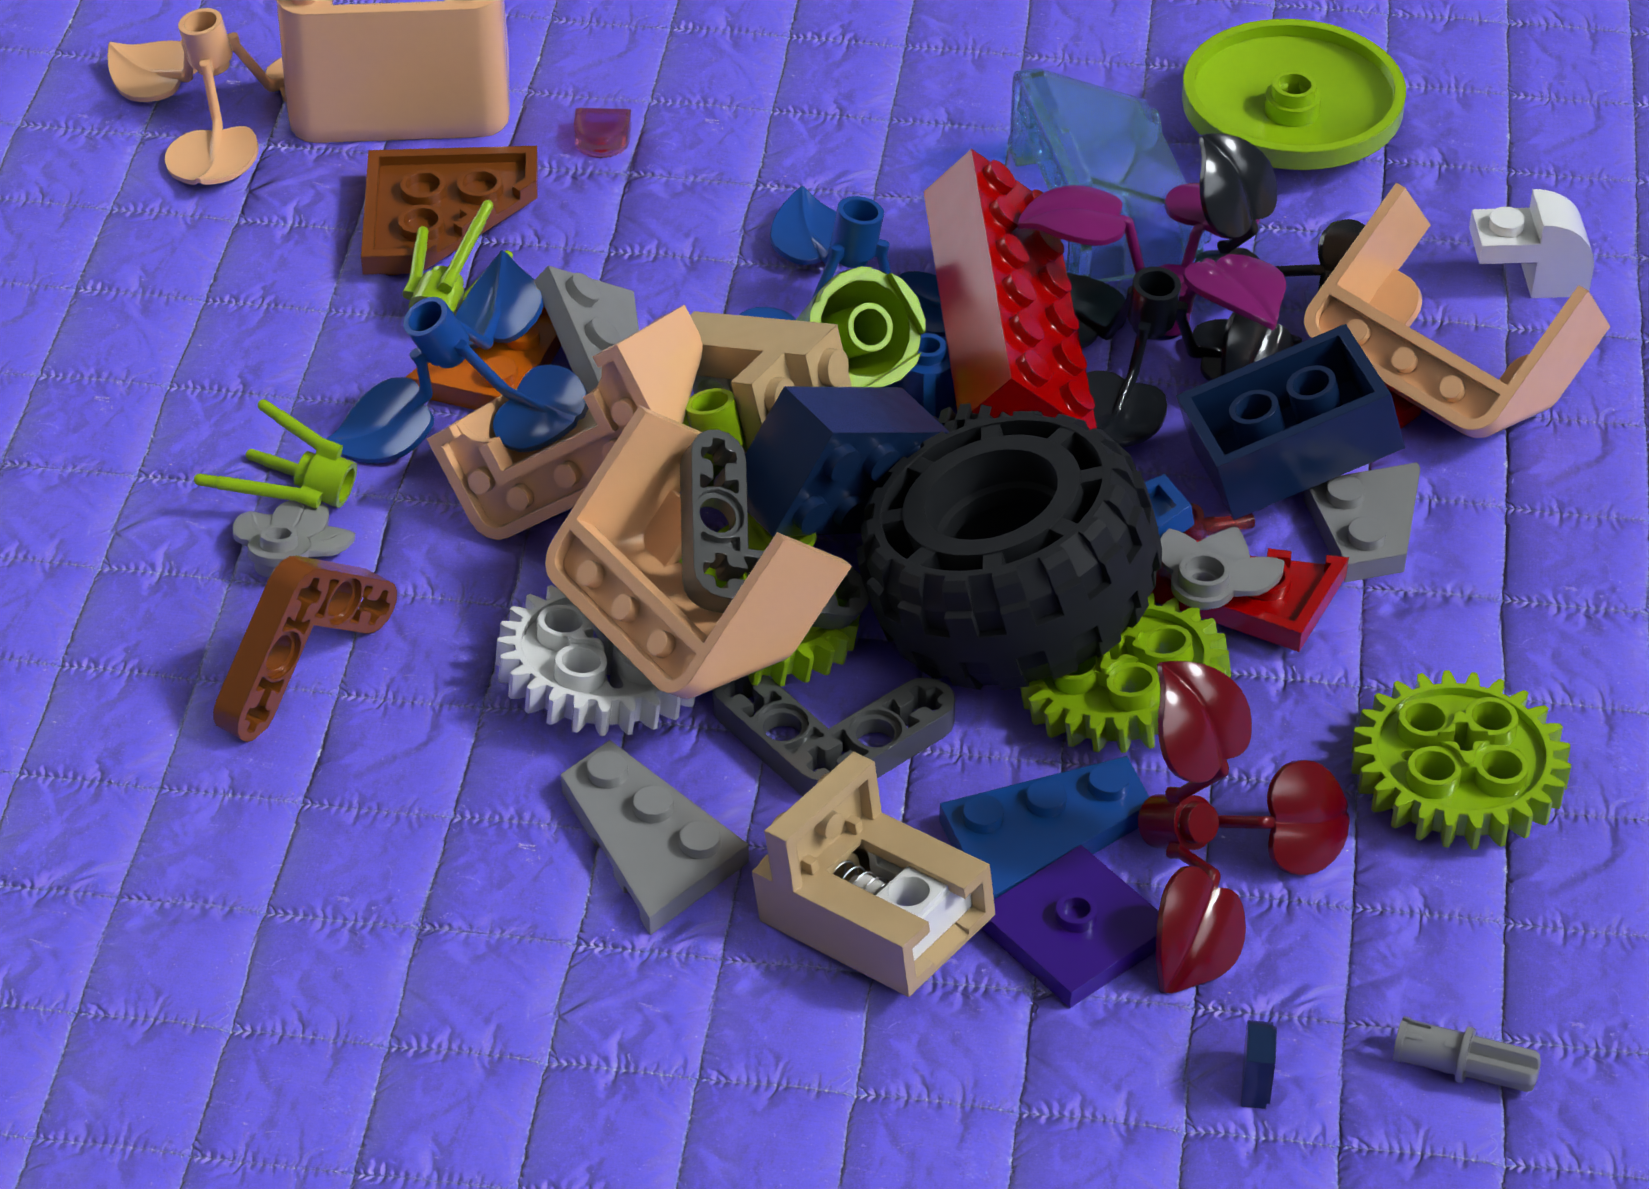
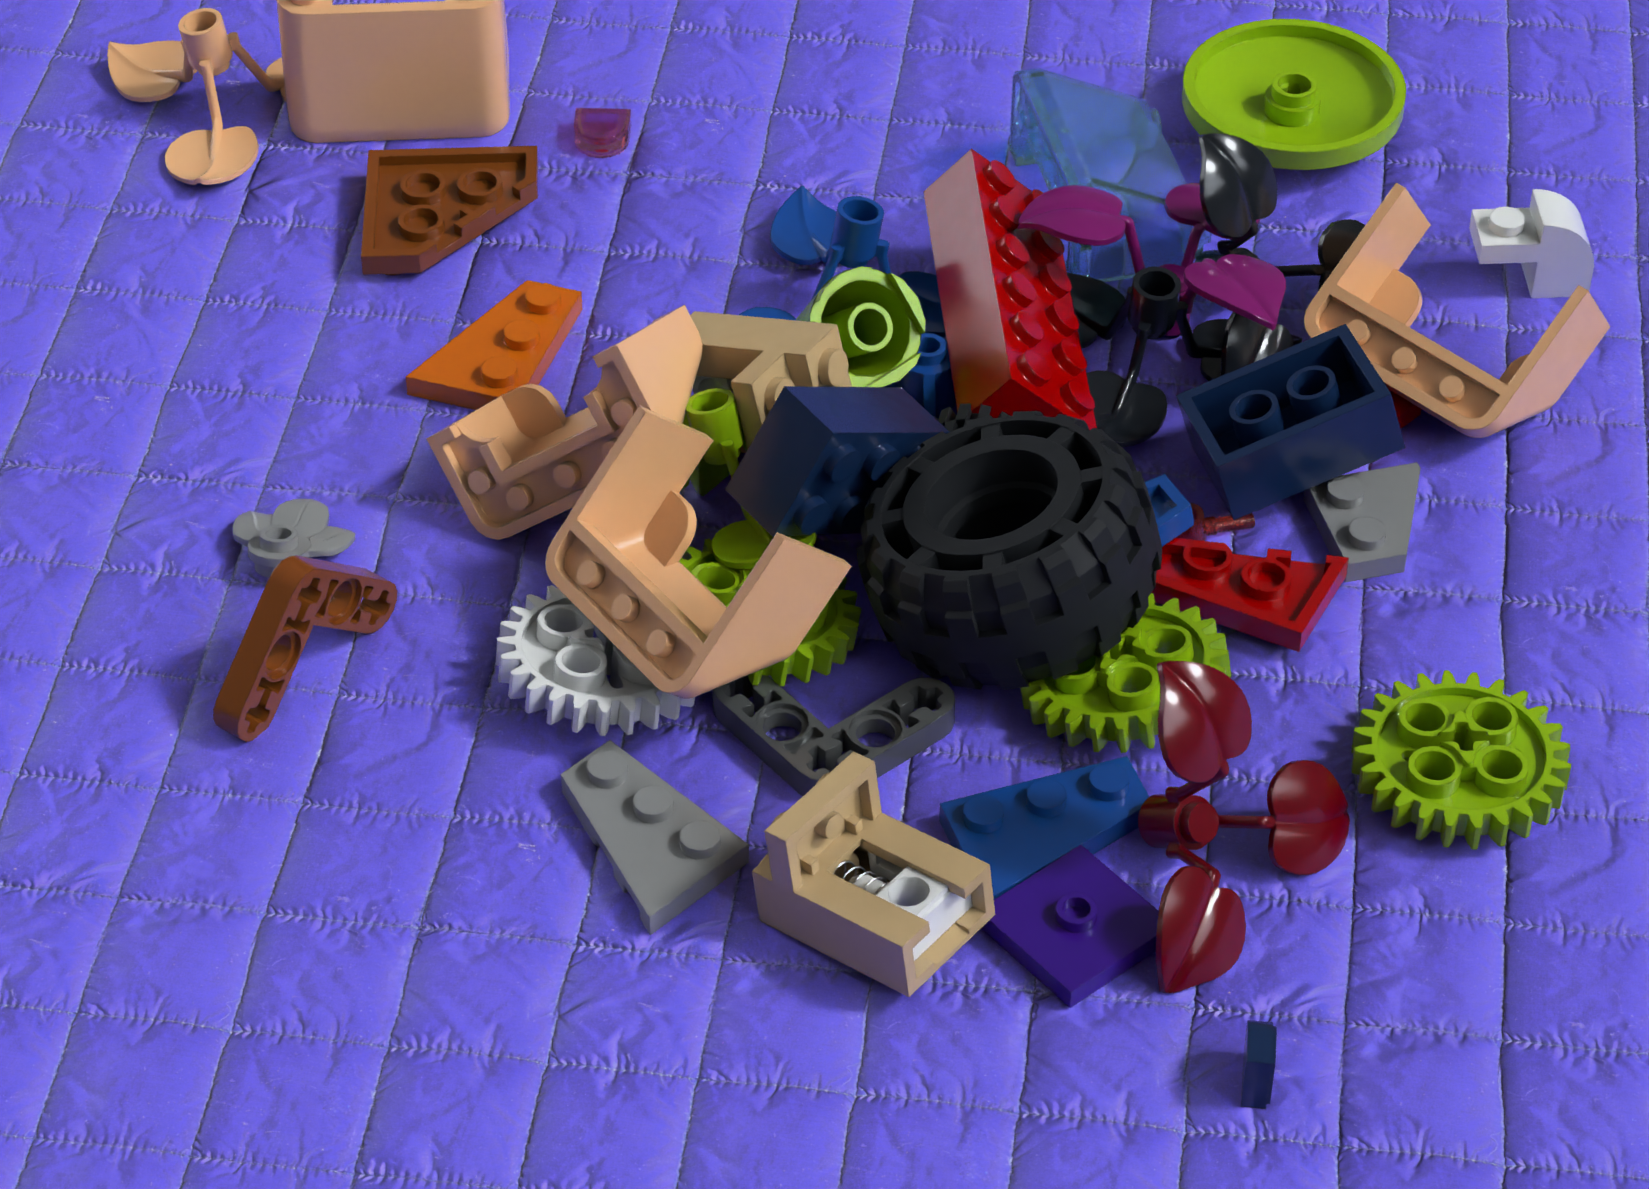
(320, 476): lime plant -> none
(443, 280): lime plant -> none
(499, 308): blue plant -> none
(586, 317): light grey wing -> none
(729, 550): dark grey beam -> none
(1216, 568): light grey plate -> none
(1466, 1055): light grey axle -> none

